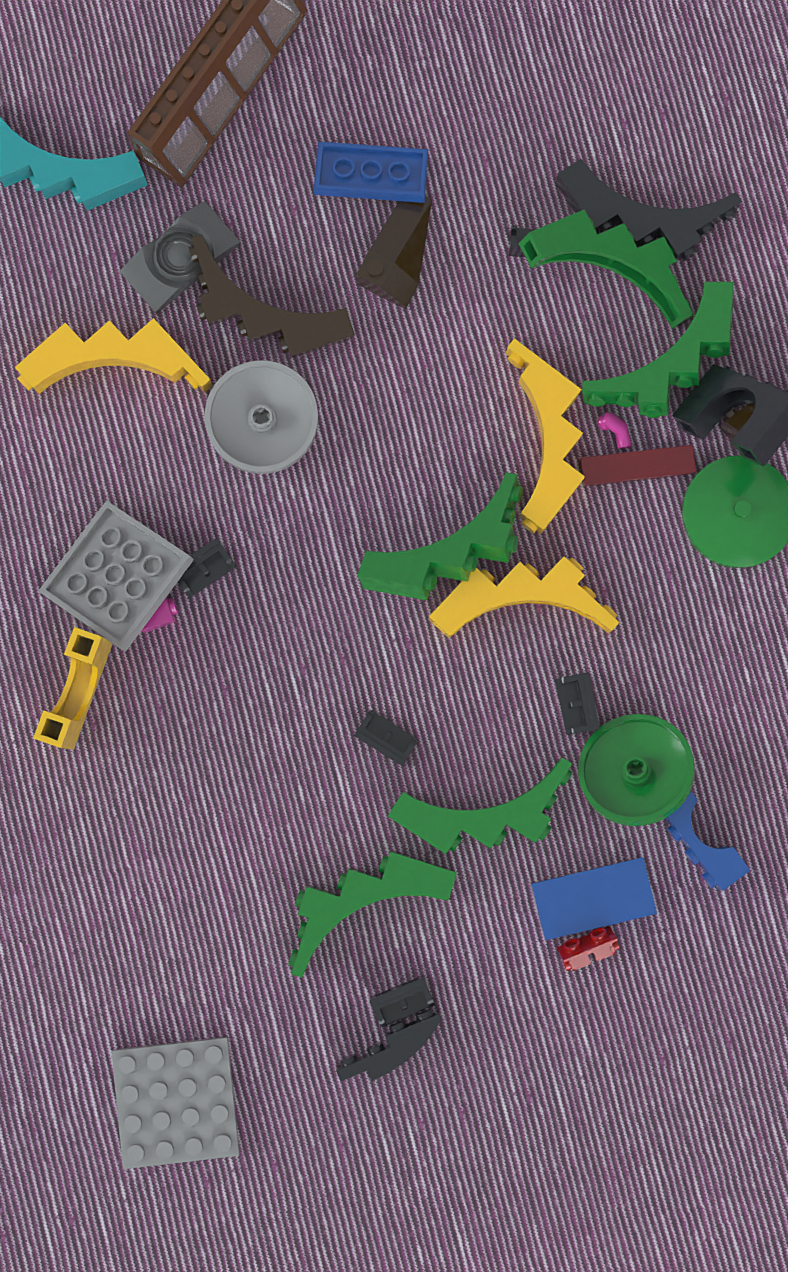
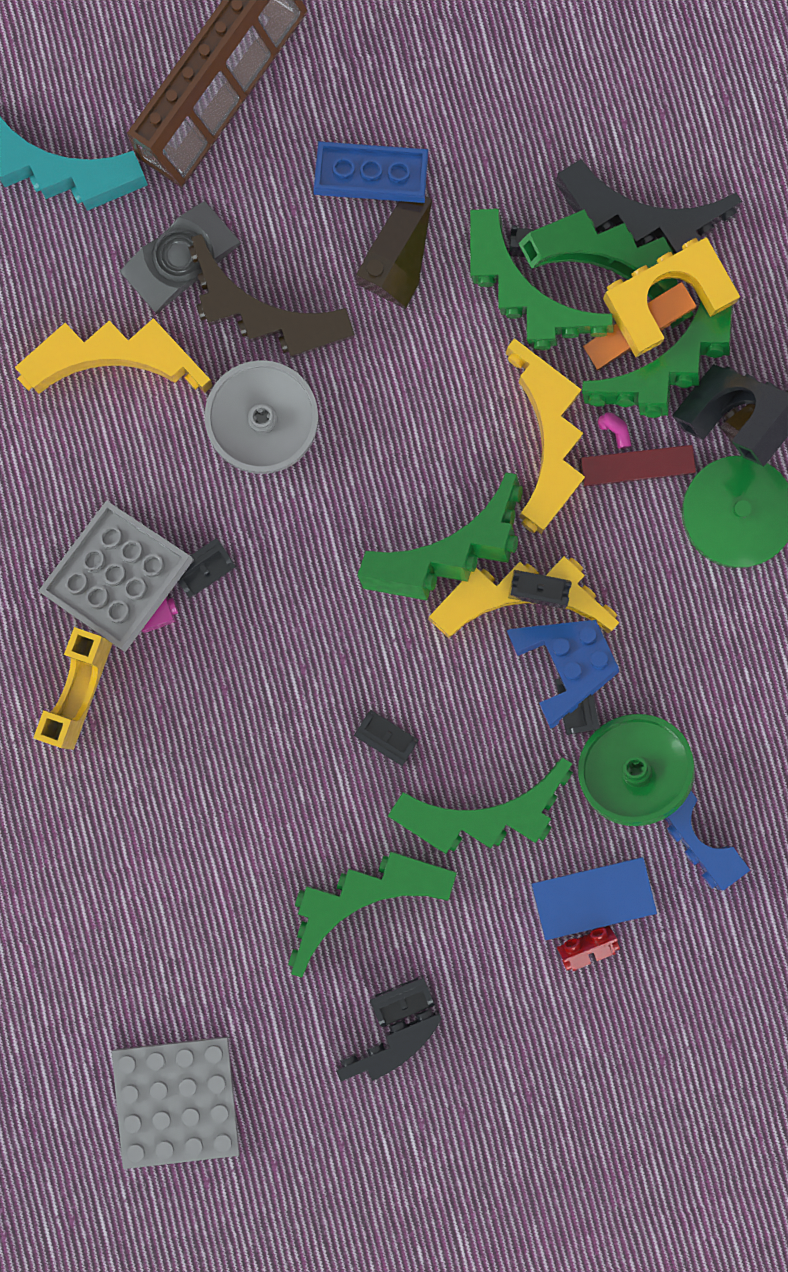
(516, 296): none -> green arch
(540, 589): none -> black hinge
(579, 658): none -> blue wing
(664, 309): none -> orange slope
(695, 265): none -> yellow arch

